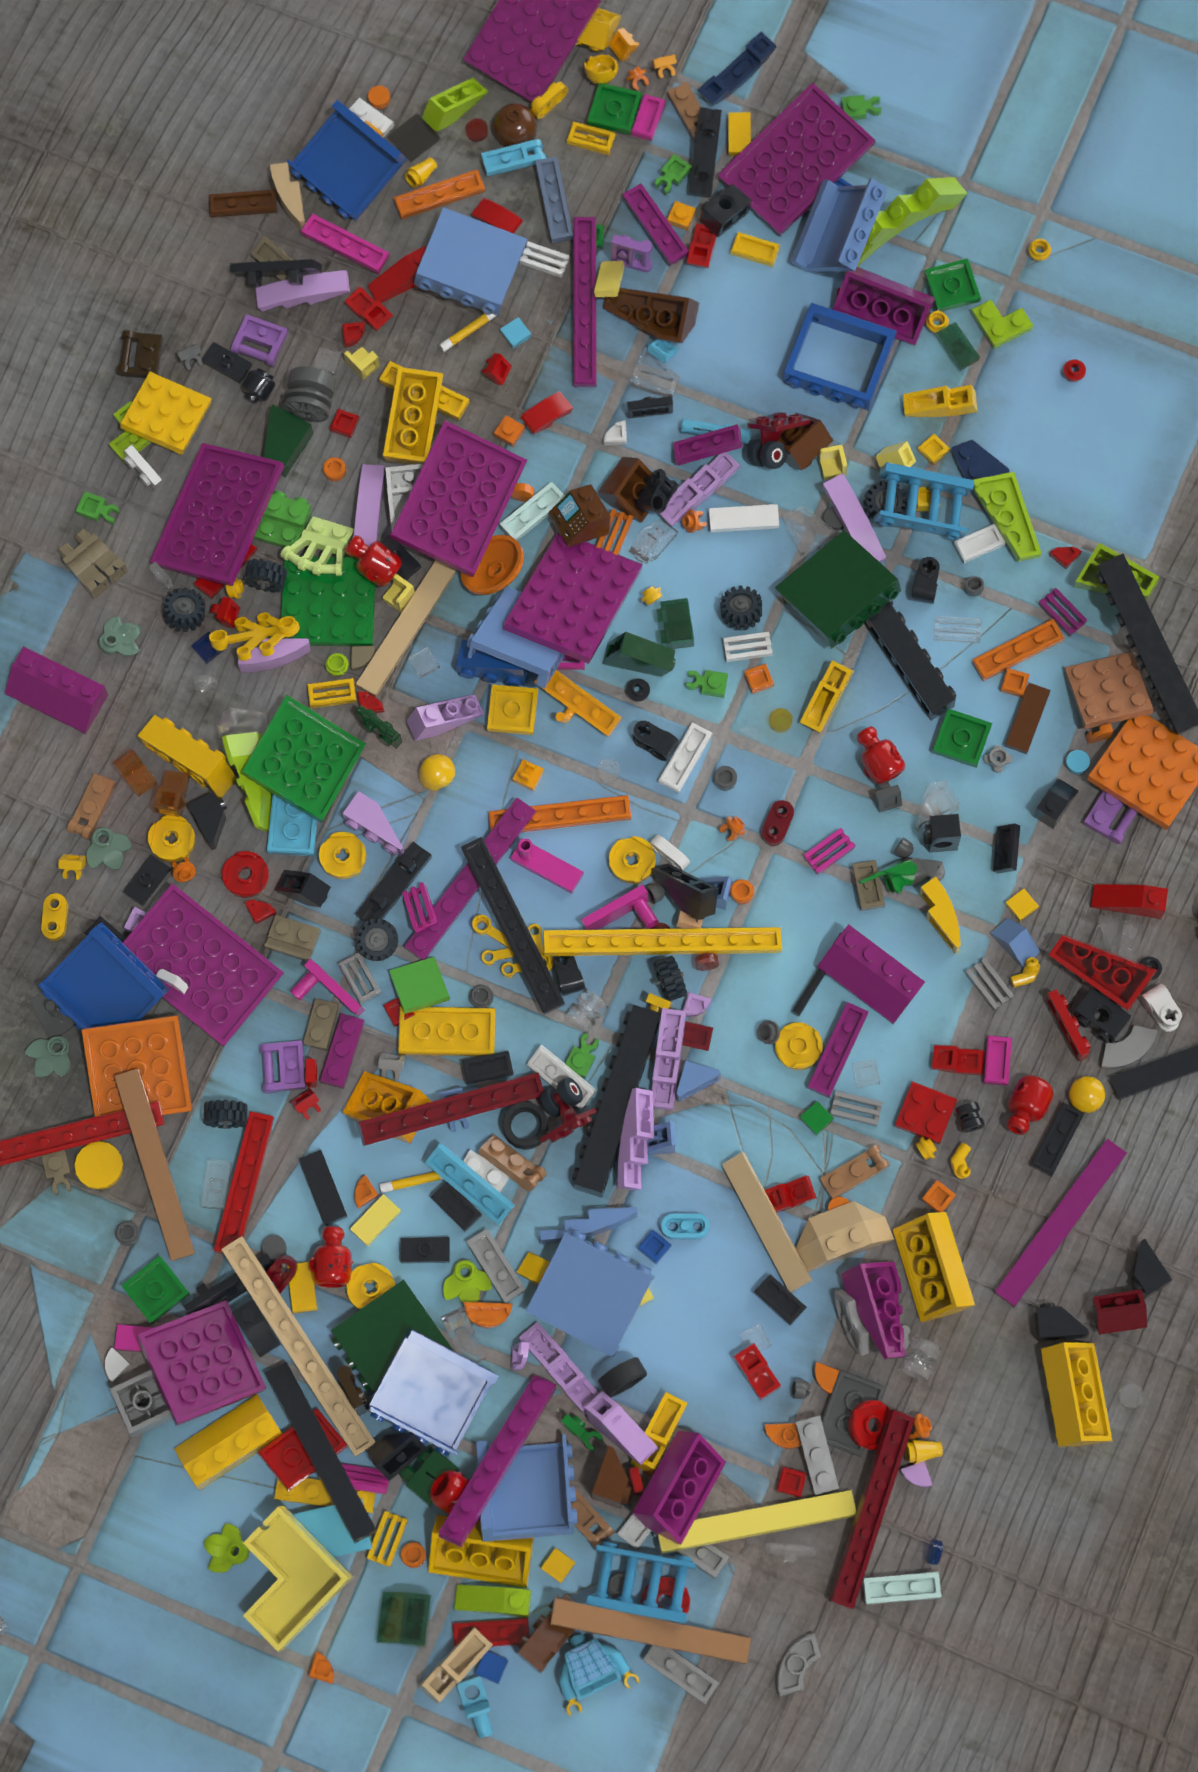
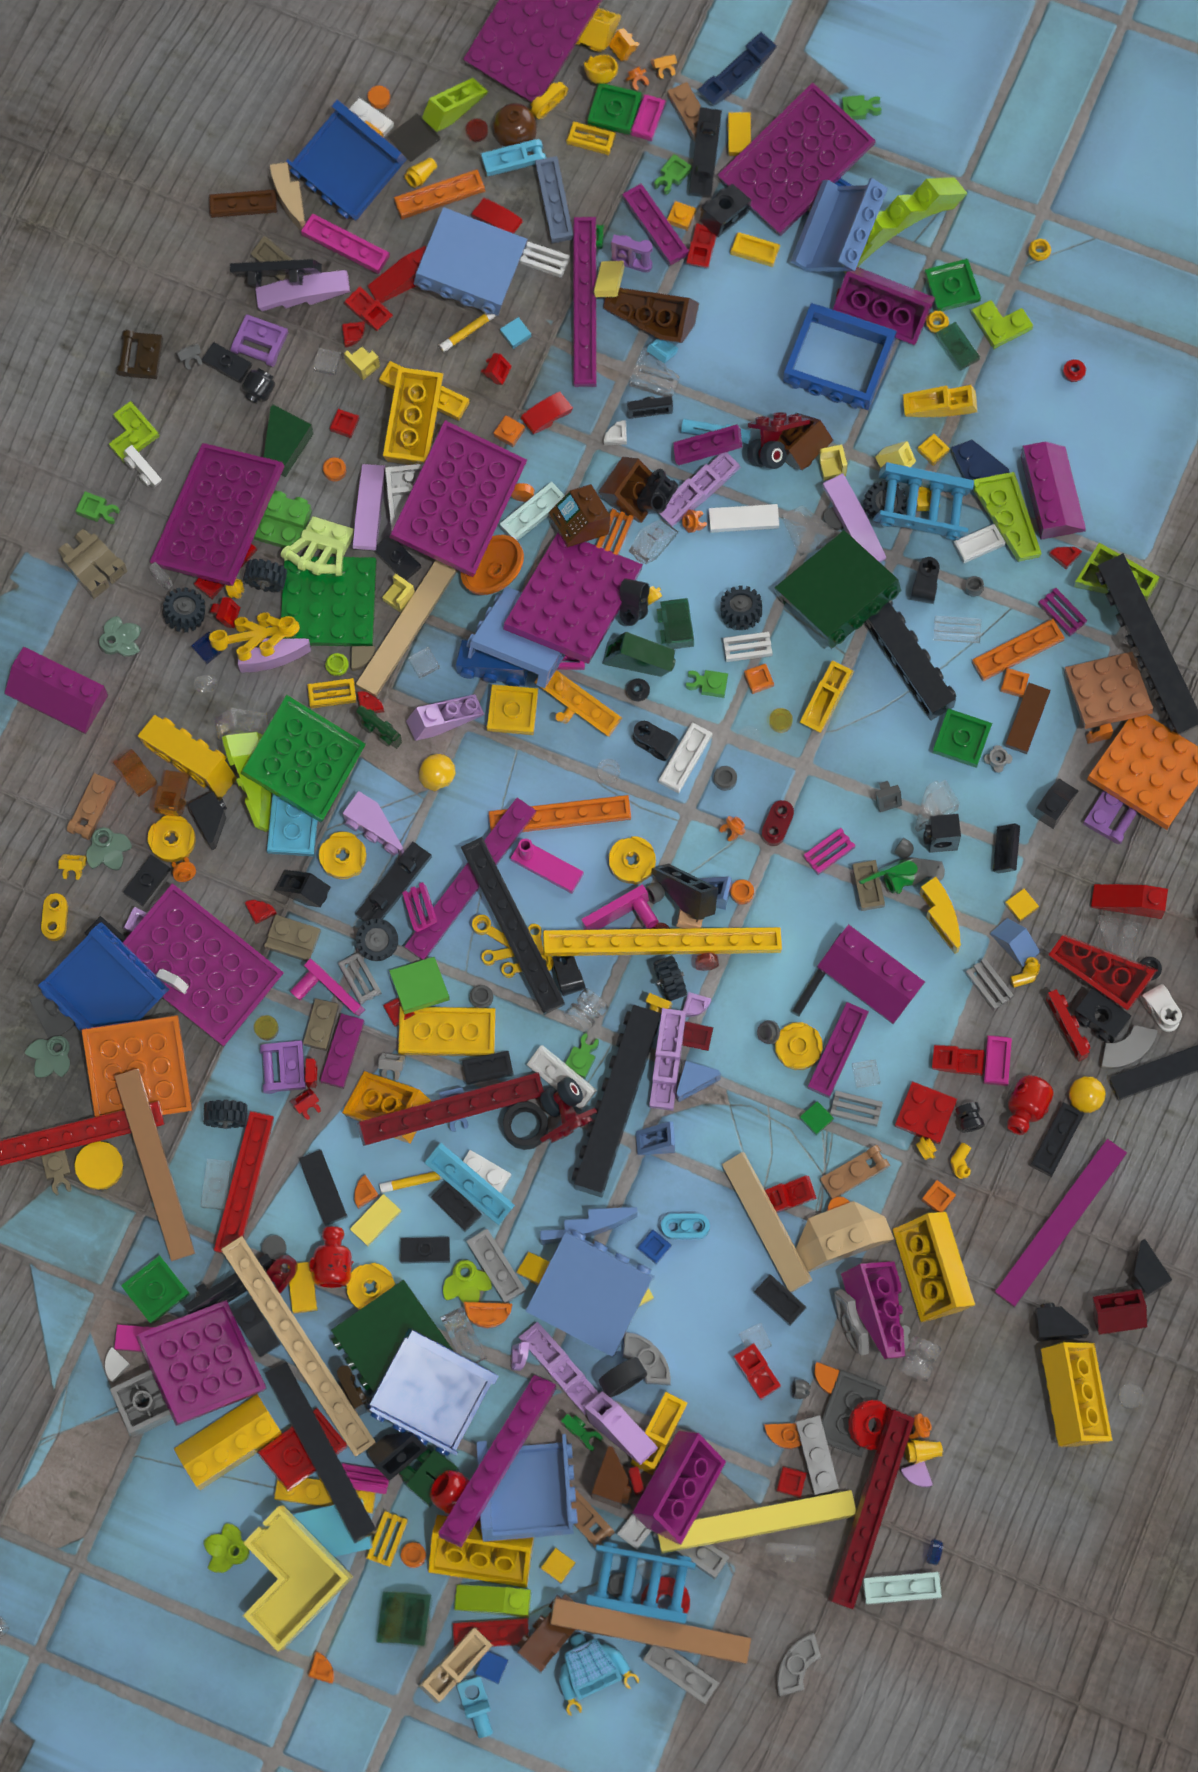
(127, 1233): dark grey plate -> none
(166, 413): yellow plate -> none
(248, 887): red tile -> none
(266, 1027): none -> clear yellow tile
(309, 393): dark grey wheel -> none
(375, 561): red piece -> none
(512, 1163): medium nougat plate -> none
(528, 775): light orange tile -> none
(634, 601): none -> black piece
(636, 1130): lavender slope -> none
(649, 1356): none -> light grey tile
(669, 852): white beam -> none
(880, 758): red piece -> none
(1052, 490): none -> magenta slope
(1077, 762): medium azure tile -> none

